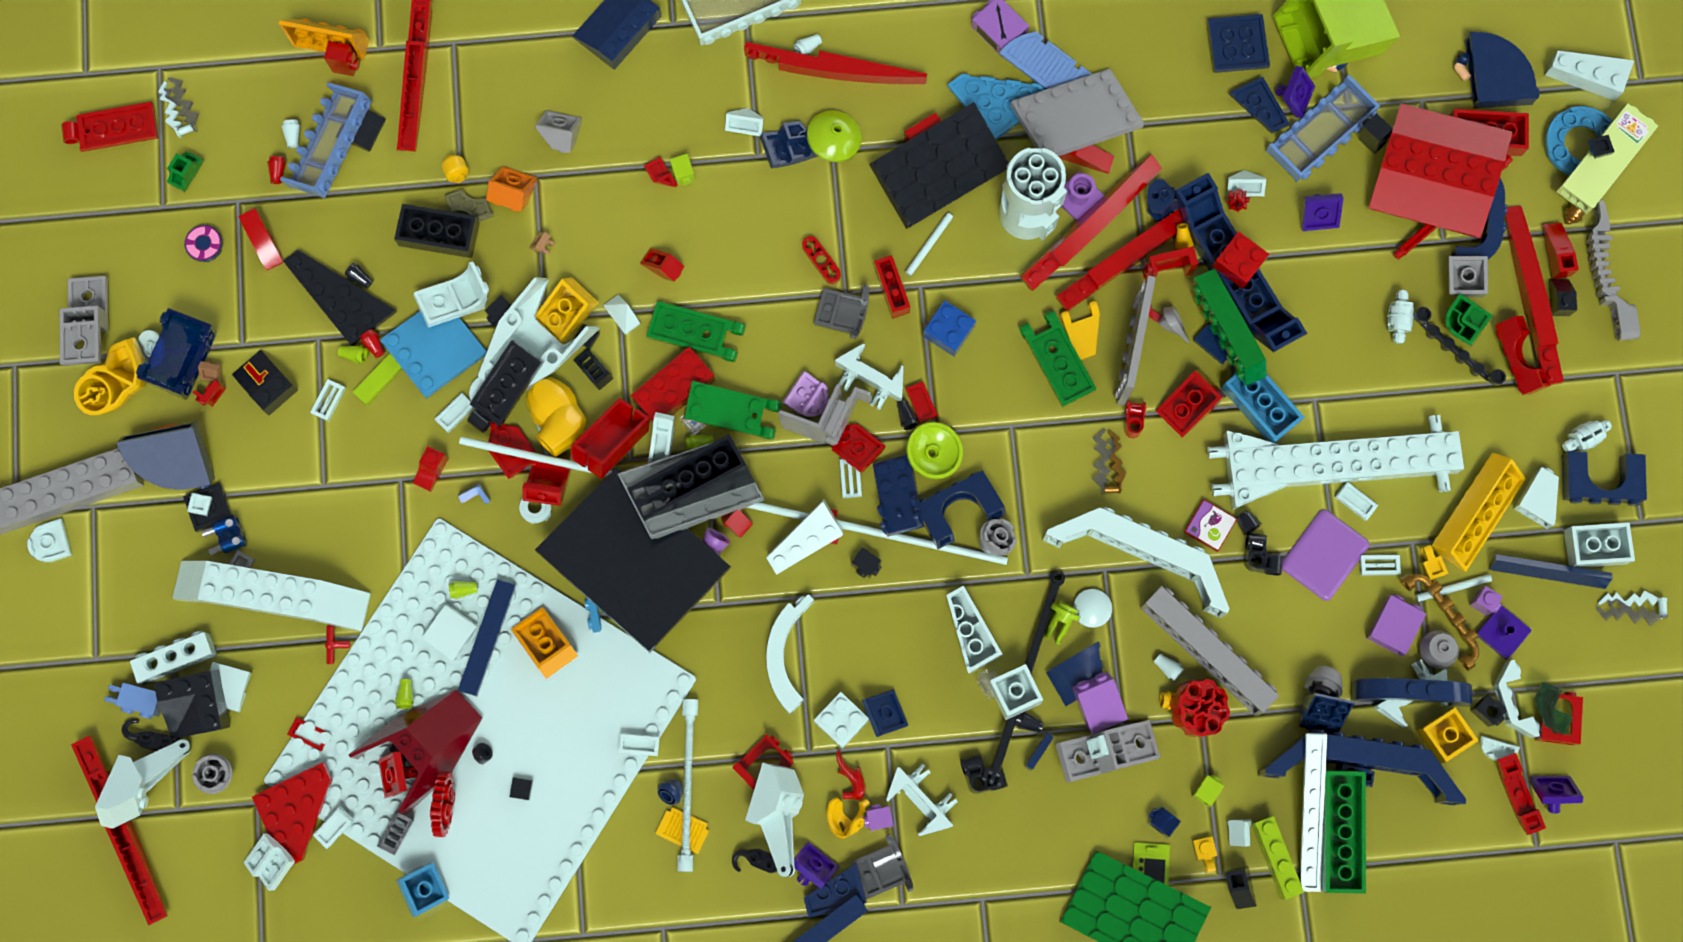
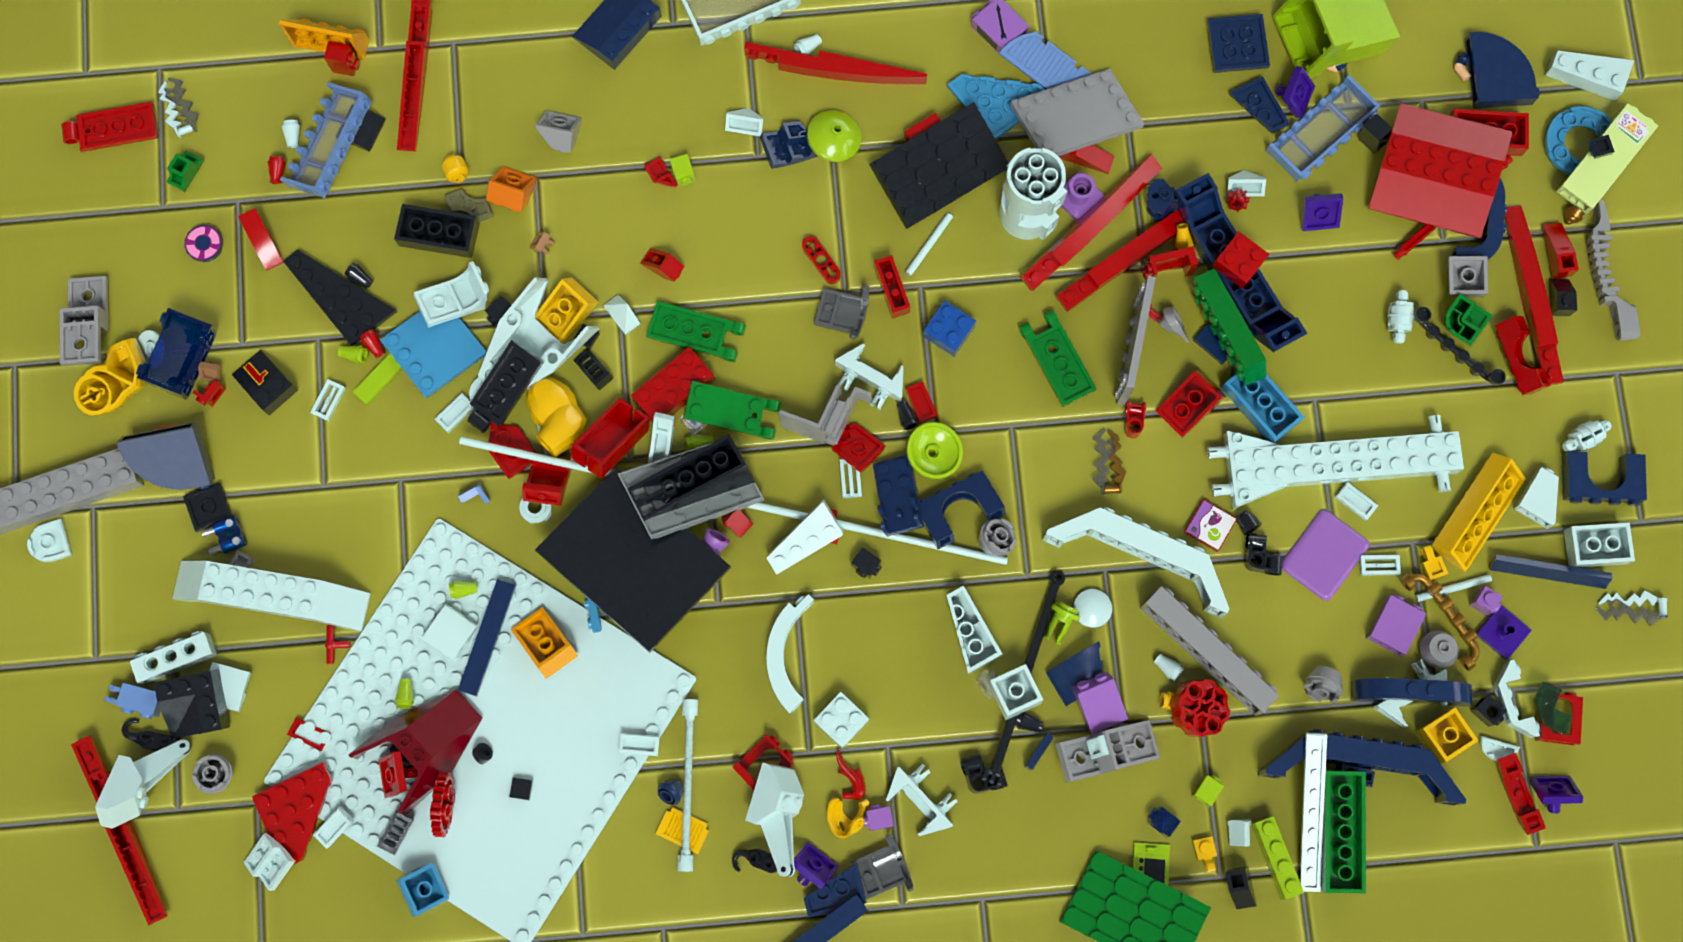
(199, 504): light aqua tile -> none
(430, 468): red arch -> none
(807, 396): lavender slope -> none
(885, 713): dark blue tile -> none
(1083, 333): yellow flag -> none
(1324, 712): dark blue slope -> none

